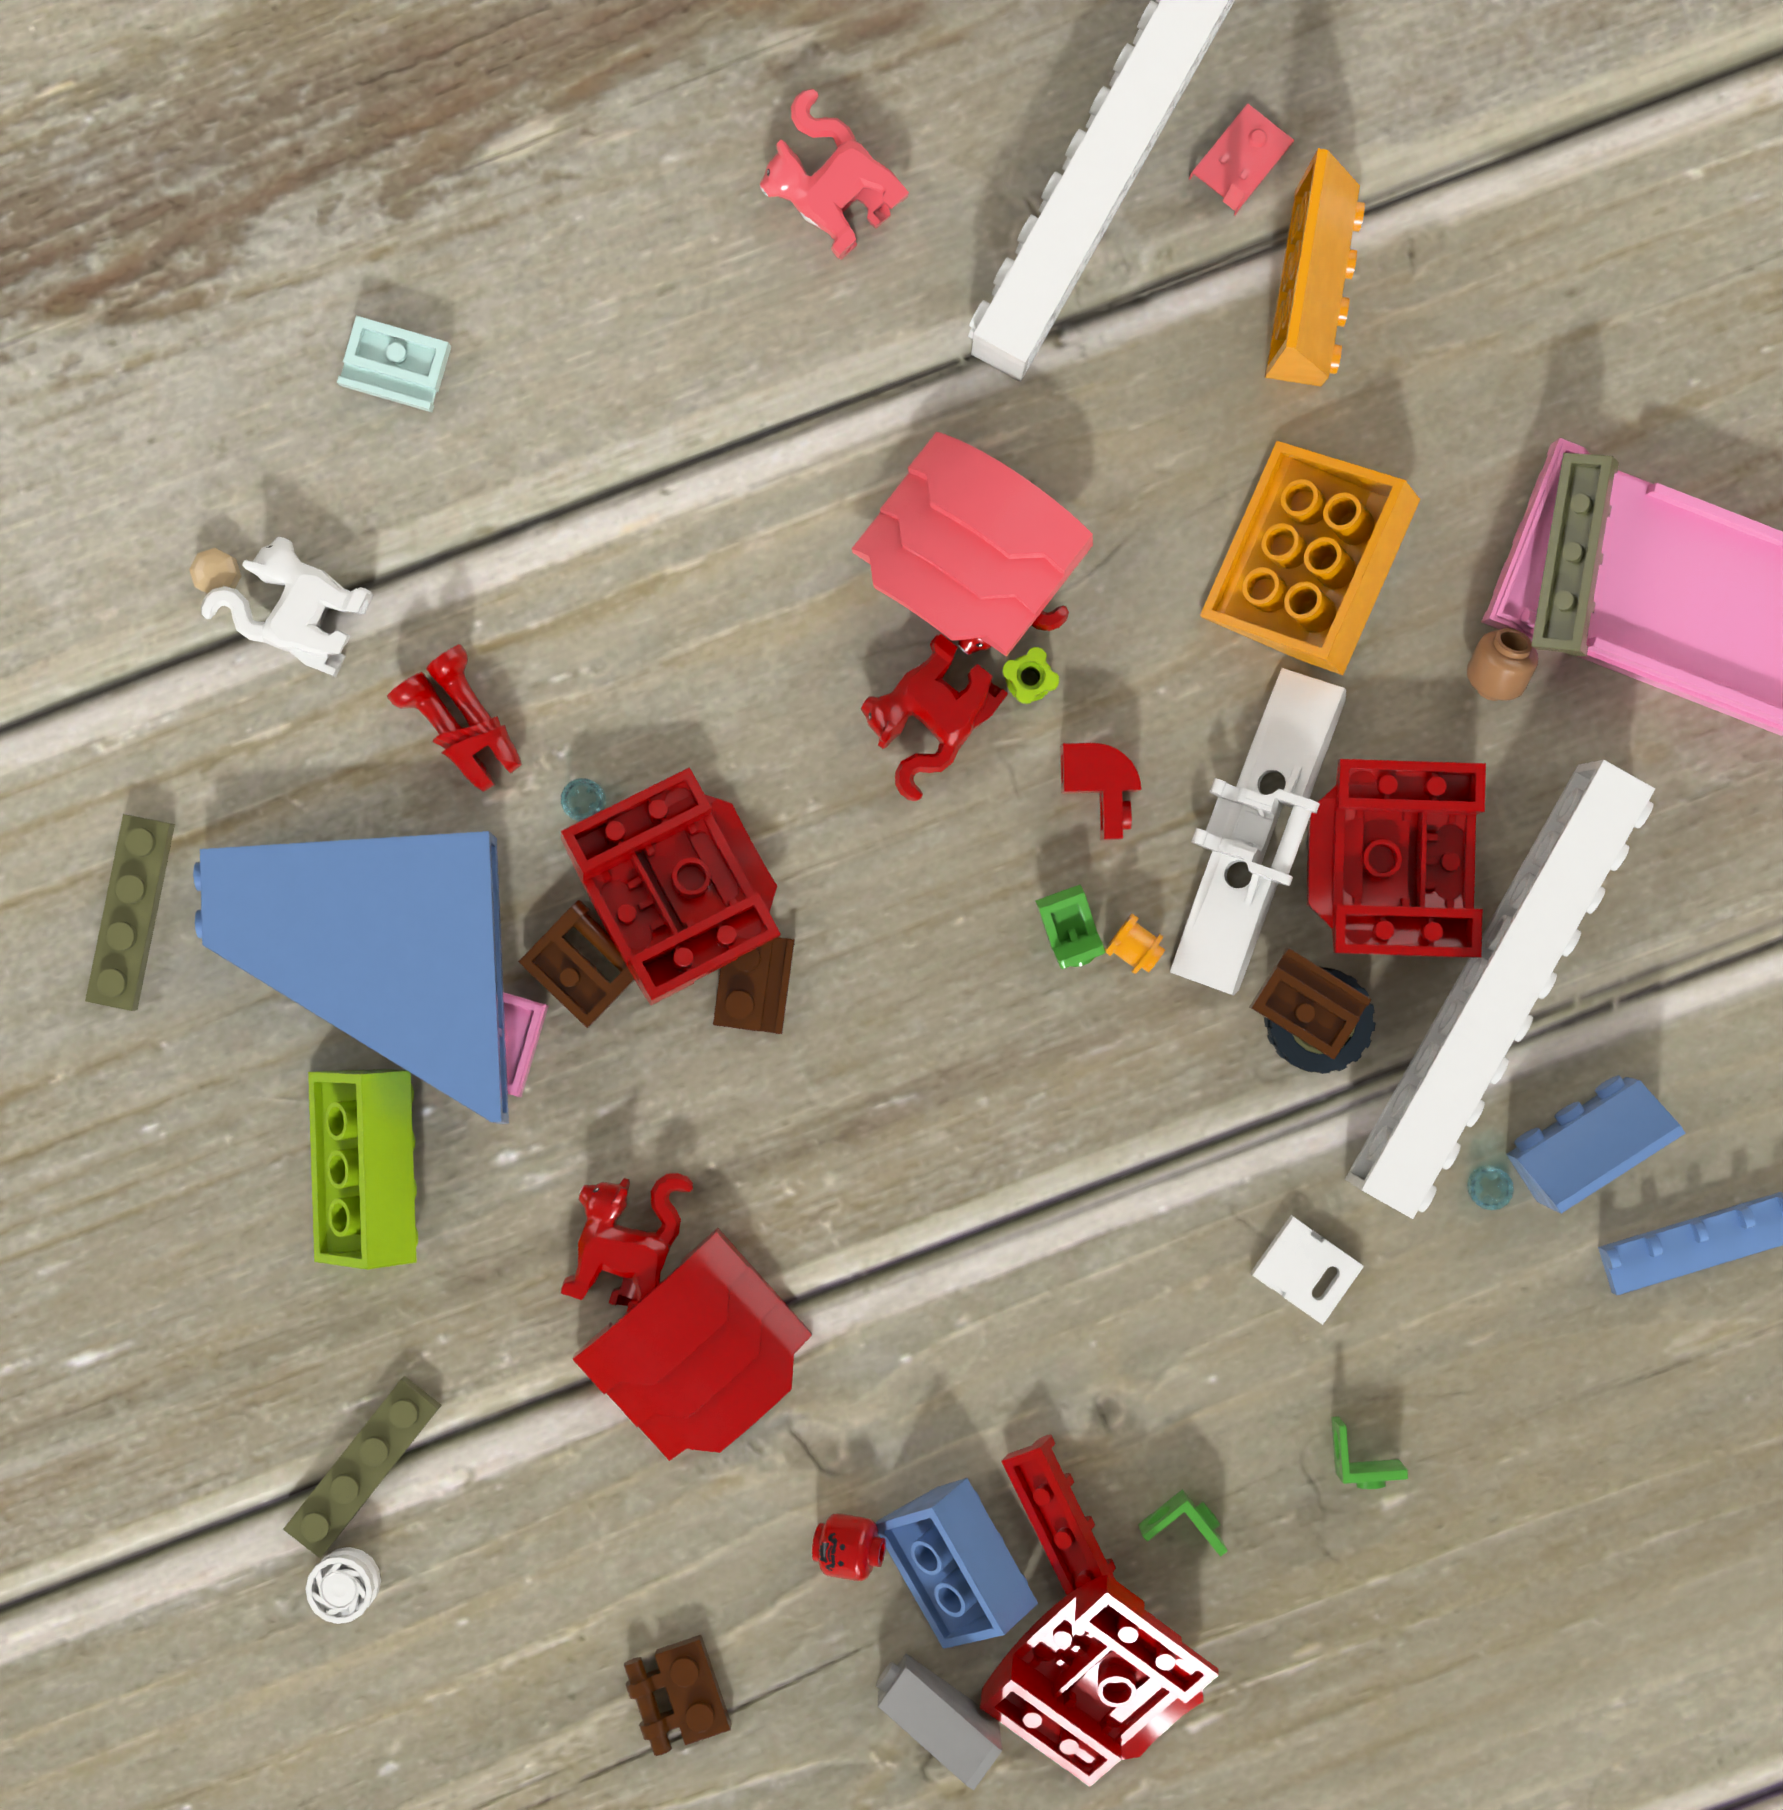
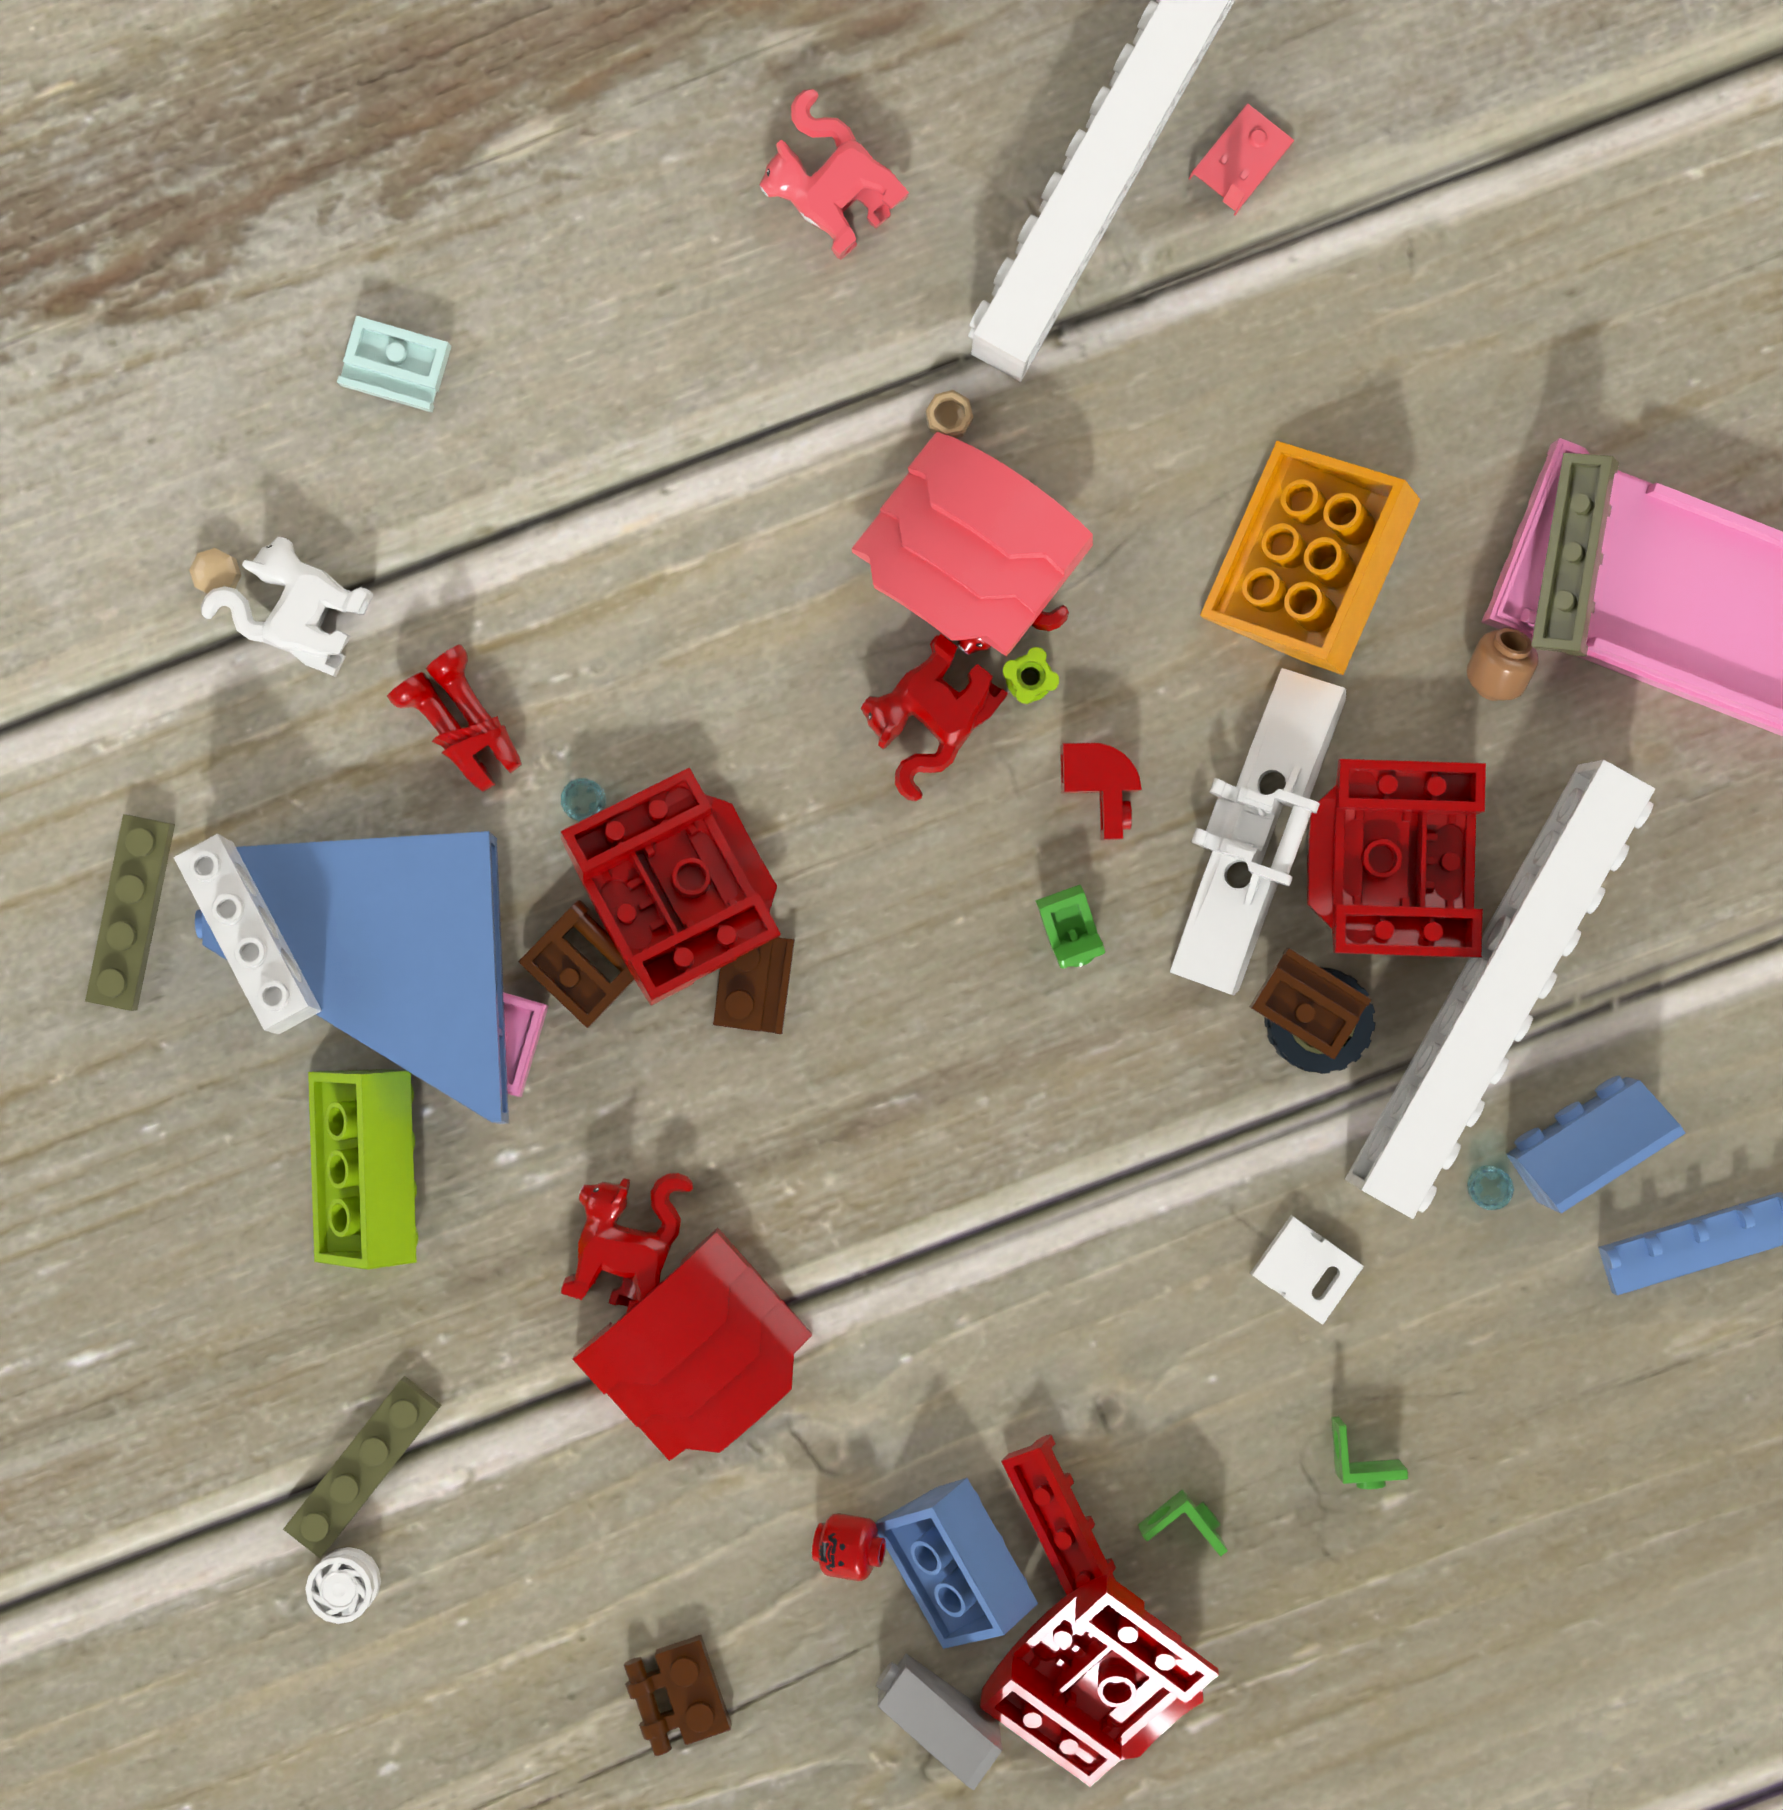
(247, 934): none -> white brick
(949, 414): none -> tan tile
(1136, 945): light orange brick -> none
(1315, 273): light orange slope -> none

